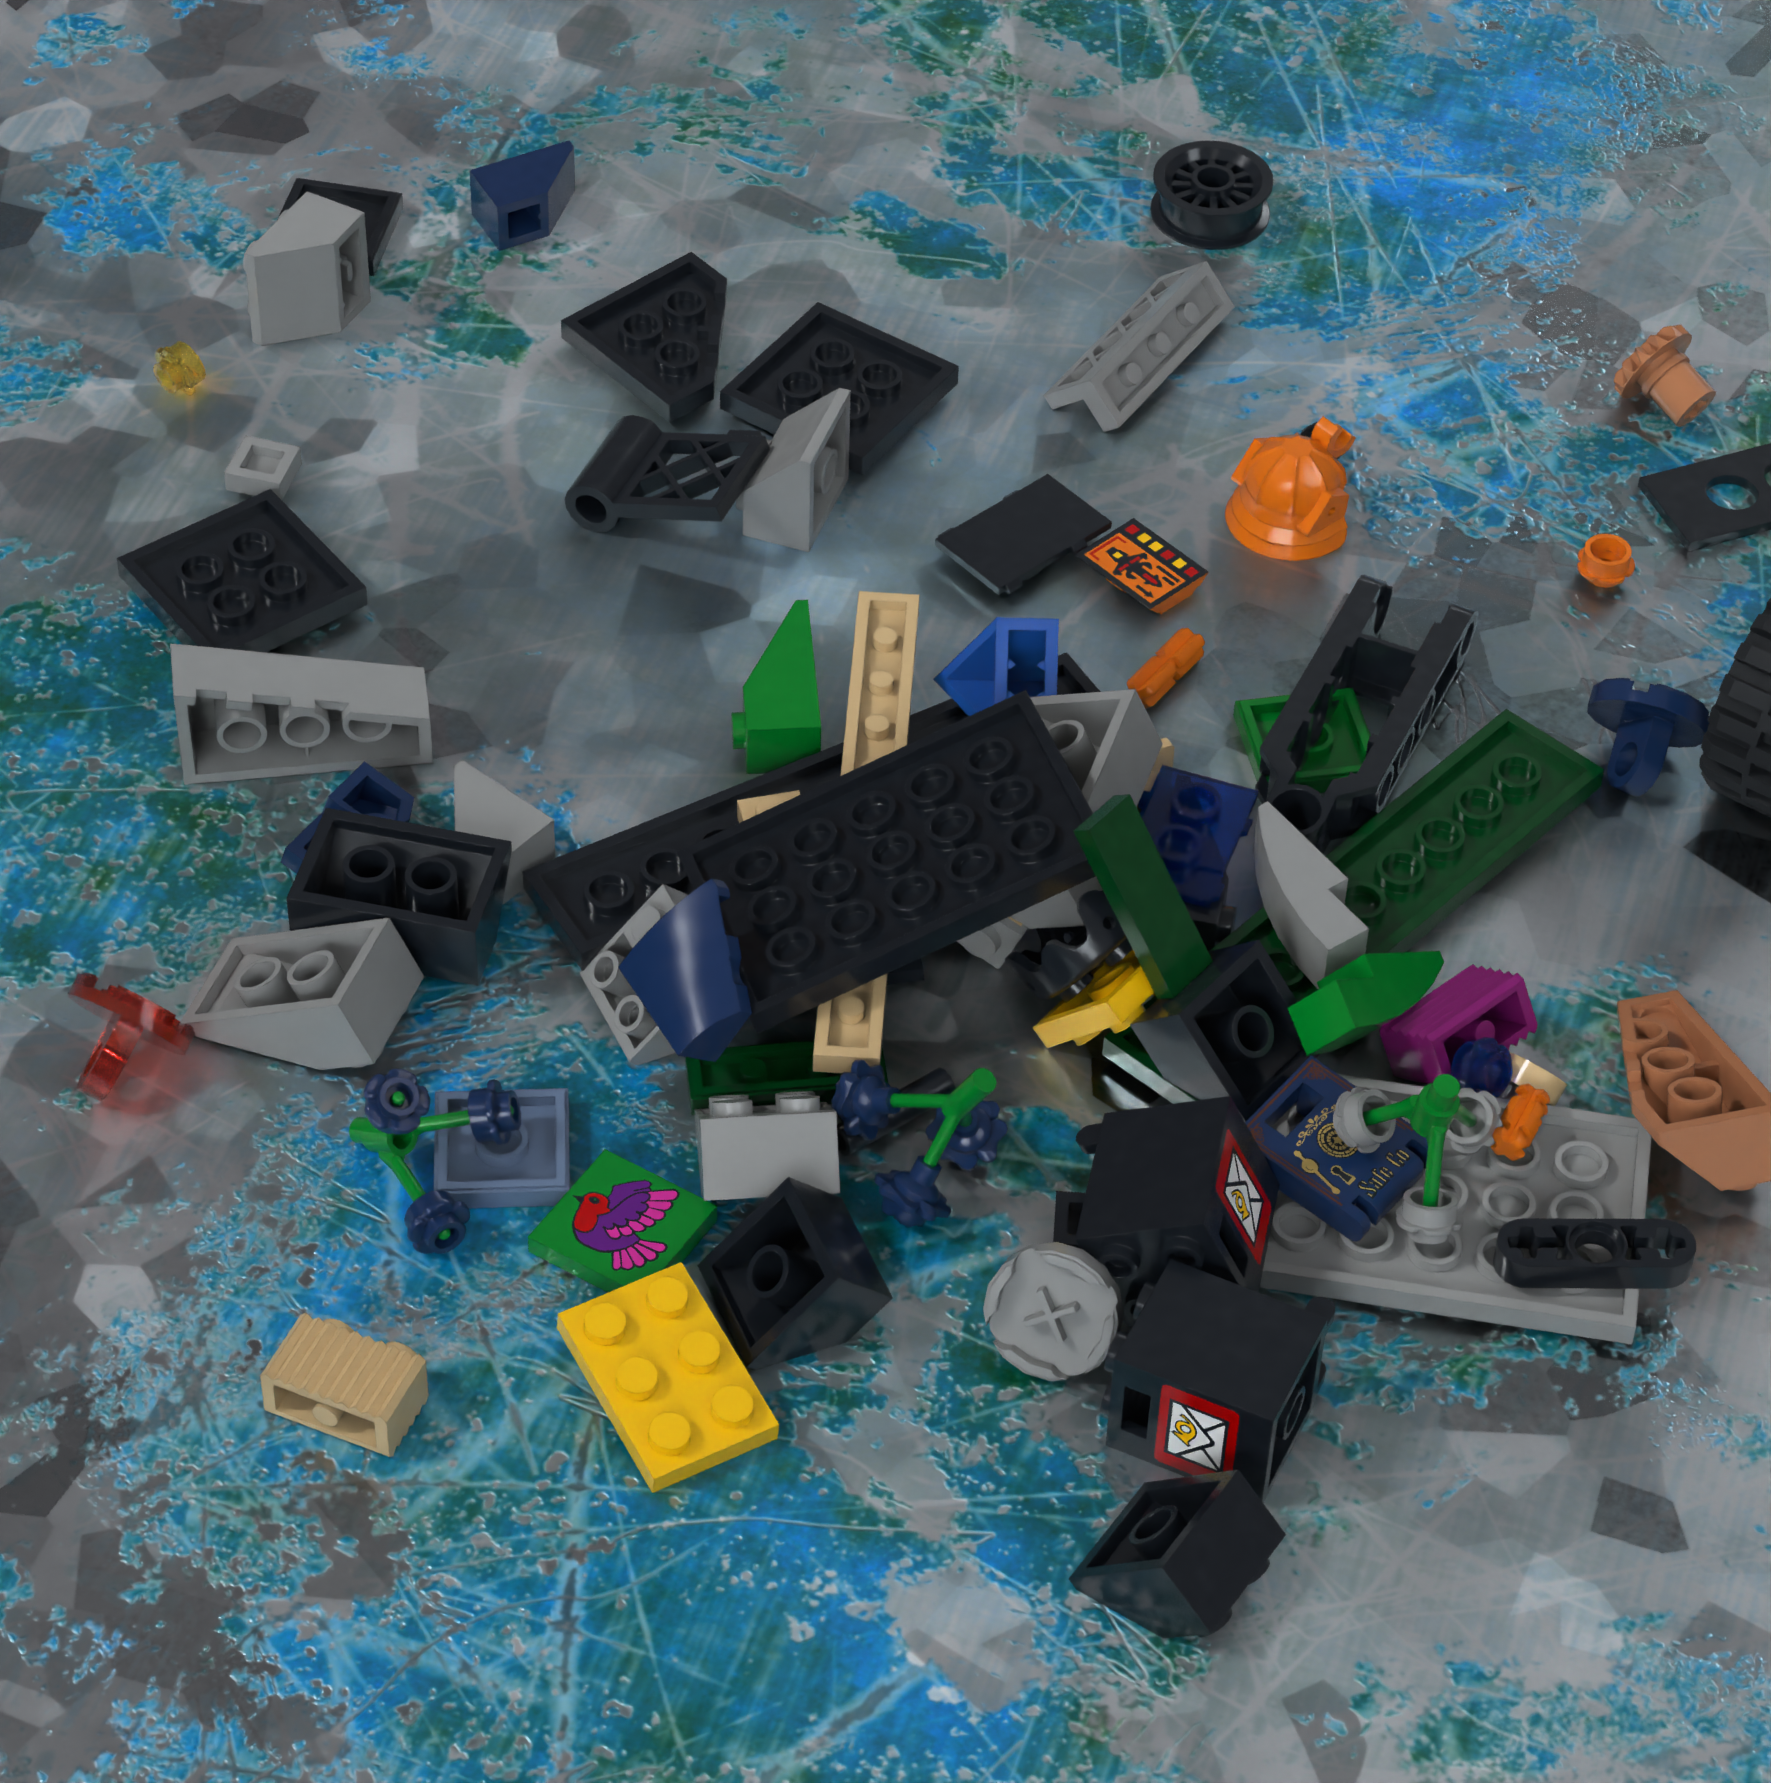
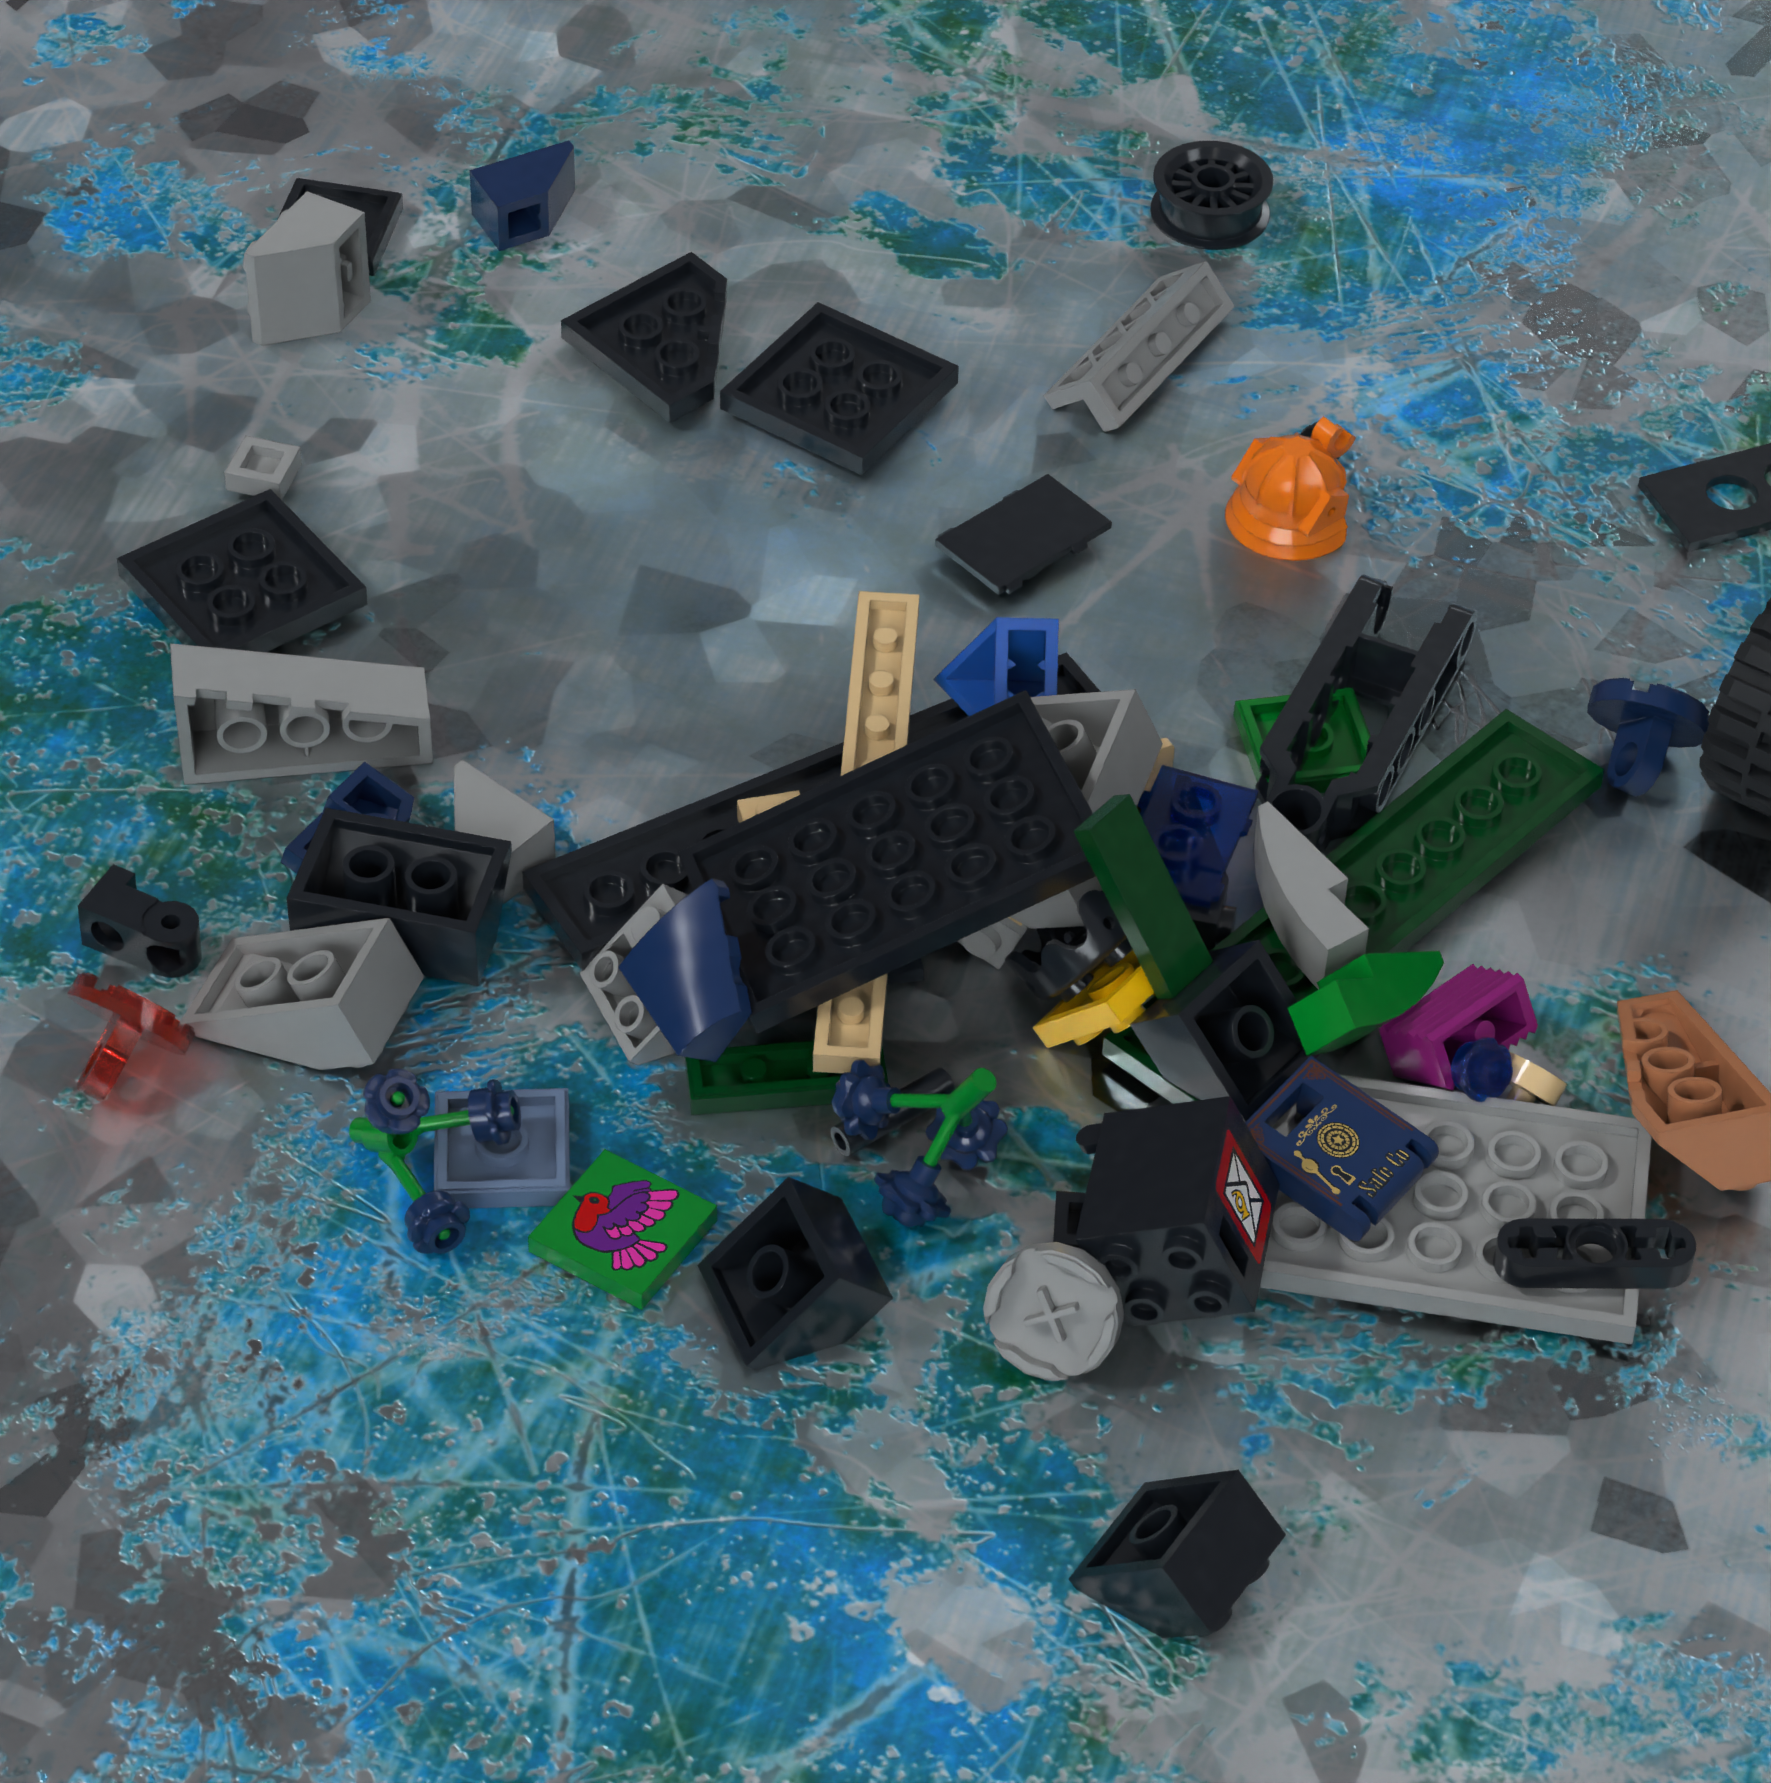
(139, 926): none -> black leg
(178, 368): clear yellow plate -> none
(345, 1384): tan brick -> none
(634, 464): black piece -> none
(667, 1377): yellow plate -> none
(755, 1148): light grey slope -> none
(781, 699): green slope -> none
(800, 475): light grey slope -> none
(1144, 566): piece -> none
(1170, 664): orange piece -> none
(1214, 1377): black container -> none
(1439, 1112): light grey plant -> none
(1520, 1122): orange piece -> none
(1606, 560): orange plate -> none
(1666, 376): nougat gear -> none

